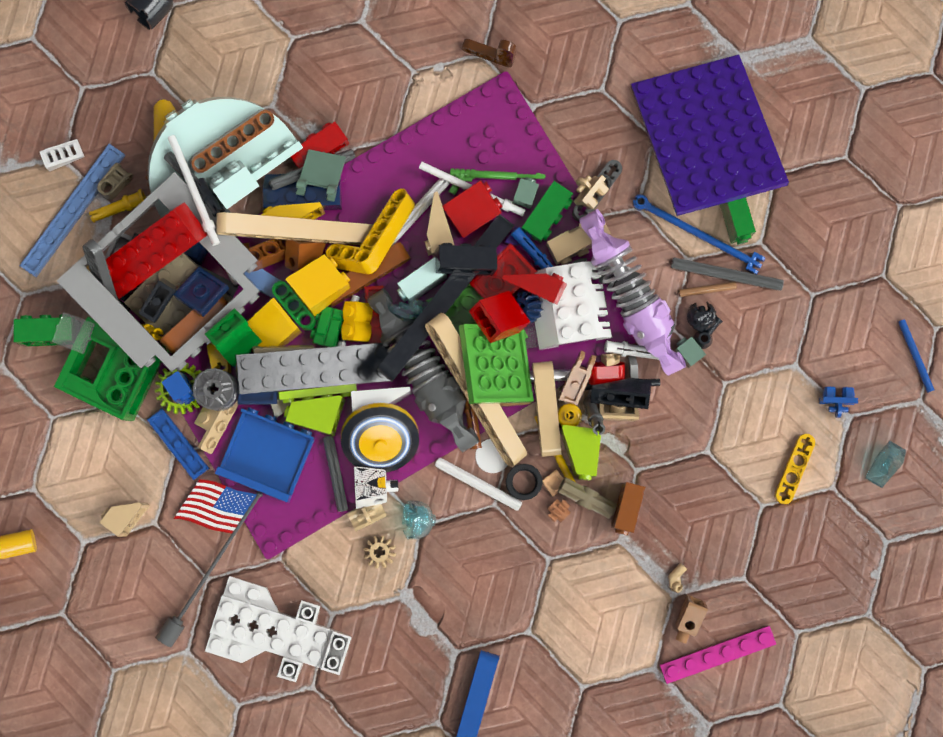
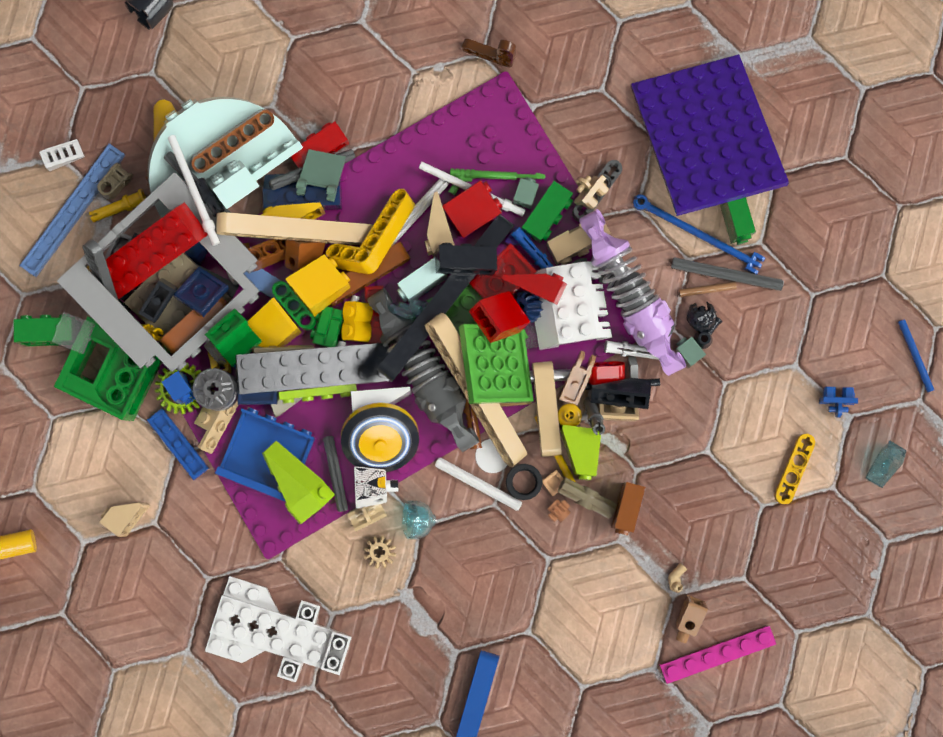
(215, 354): none -> clear smoke tile
(216, 509): flag -> none
(300, 486): none -> lime wedge
(316, 414): lime slope -> none
(610, 359): tan tile -> none

